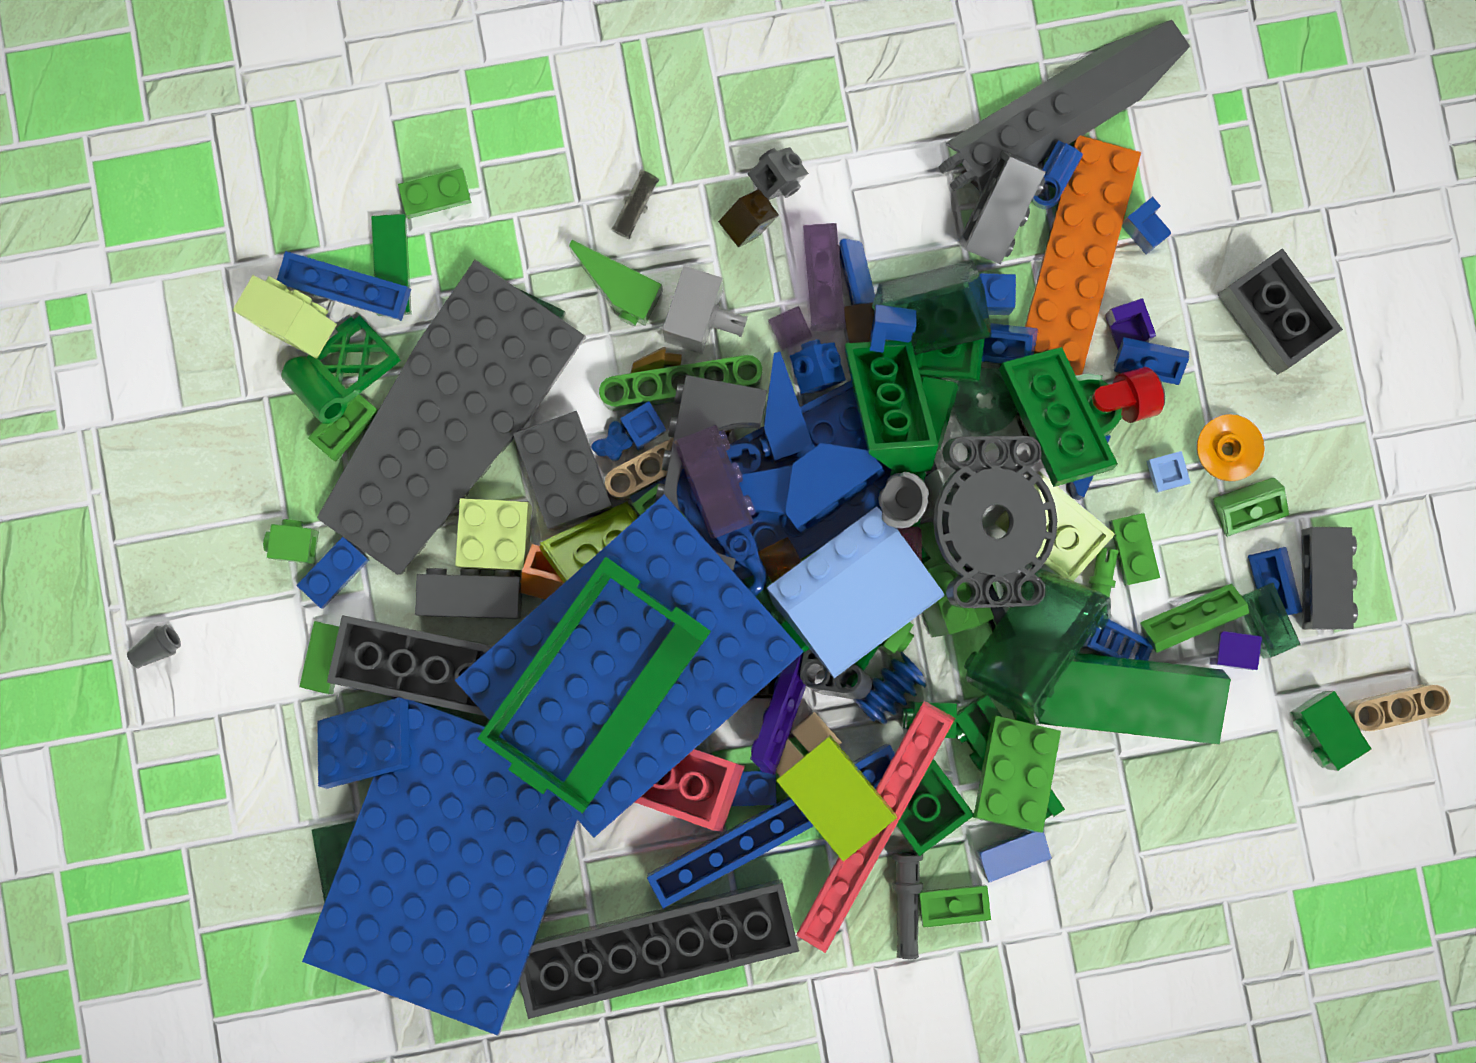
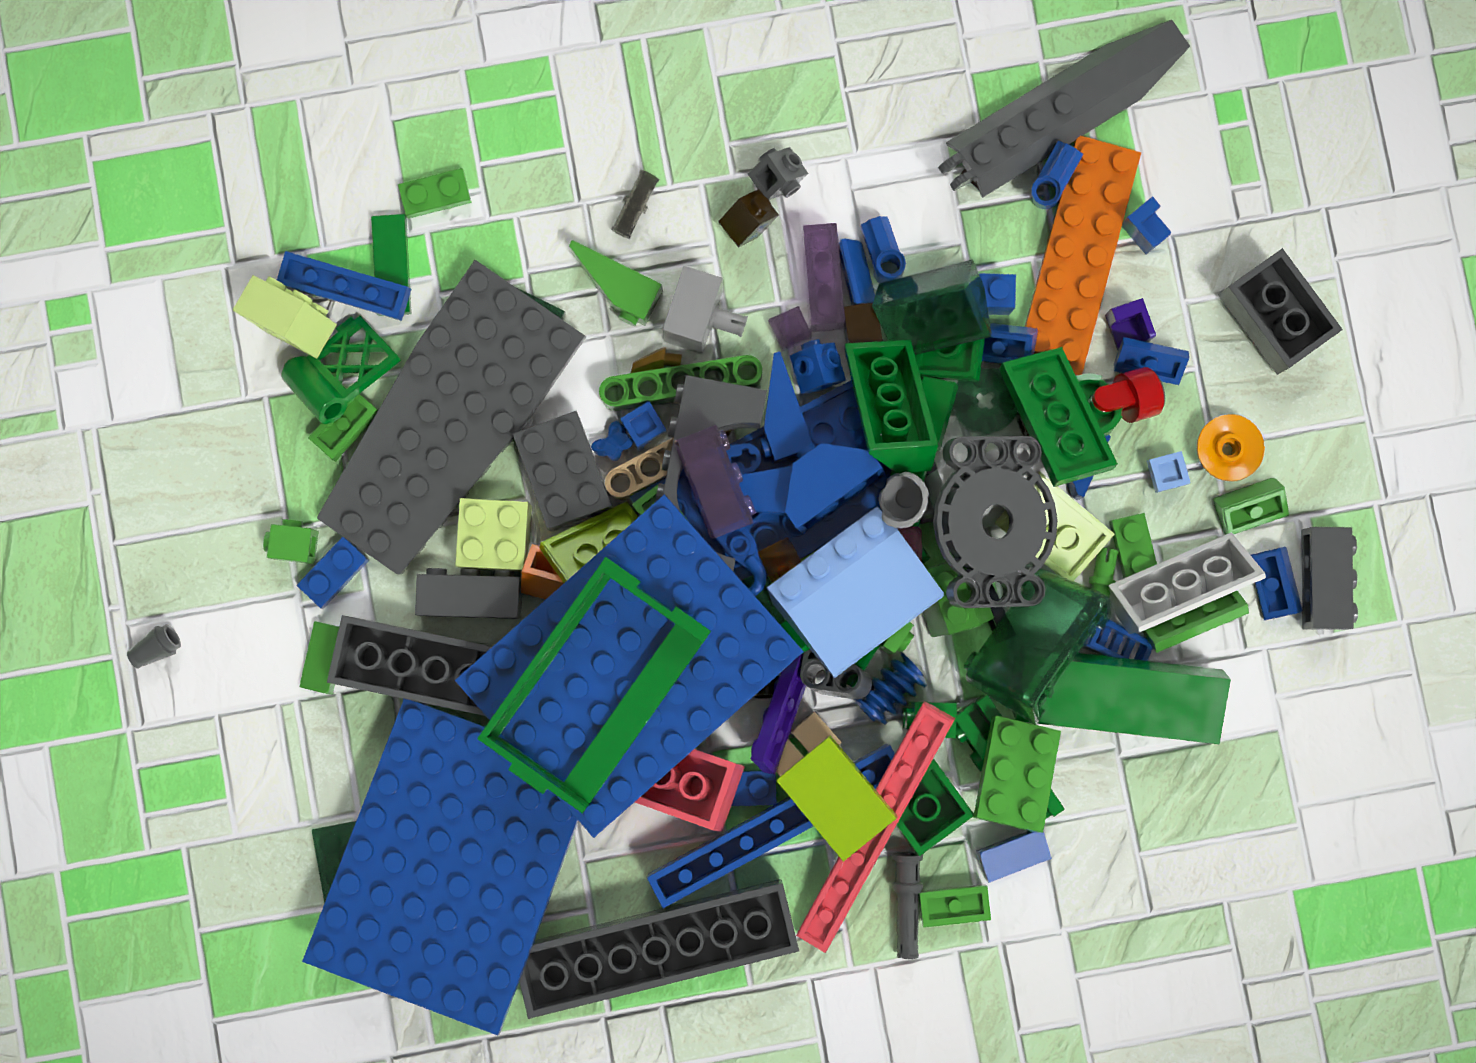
(363, 743): blue plate -> none
(882, 247): none -> blue piece
(891, 324): blue panel -> none
(1002, 207): brick -> none
(1183, 583): none -> white slope
(1237, 651): dark purple panel -> none
(1270, 621): clear green slope -> none
(1330, 731): green brick -> none
(1412, 707): tan beam -> none

